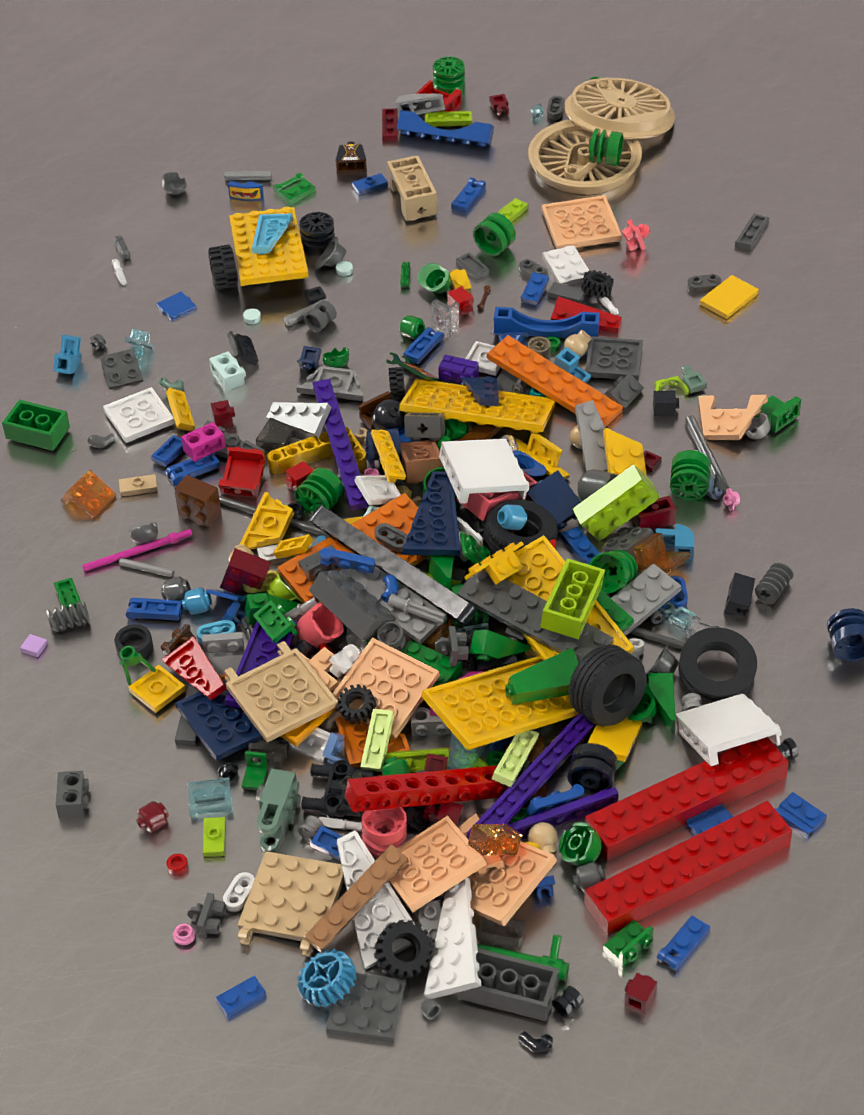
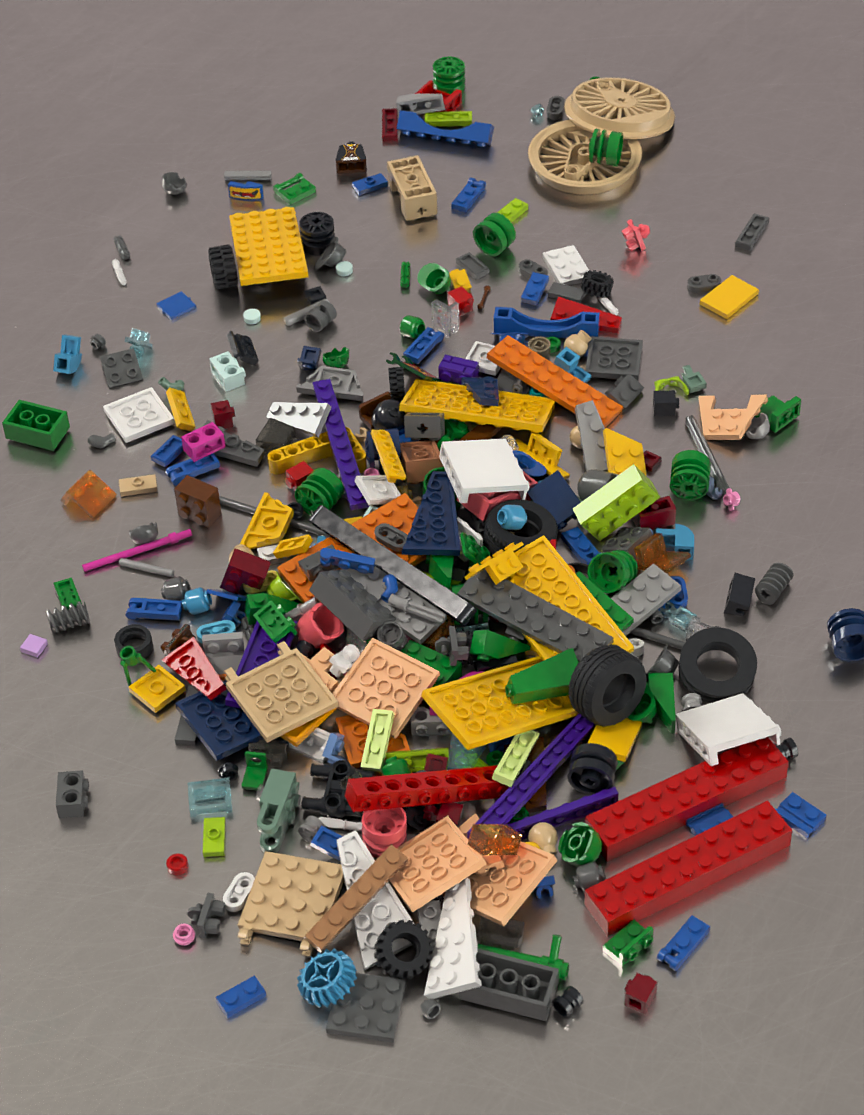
(152, 816): dark red head -> none
(243, 472): red panel -> none
(269, 230): medium azure wing -> none
(351, 695): black tyre -> none
(499, 103): dark red plate -> none
(536, 1045): black arm -> none
(554, 800): blue plate -> none
(572, 598): lime brick -> none
(581, 222): light nougat plate -> none

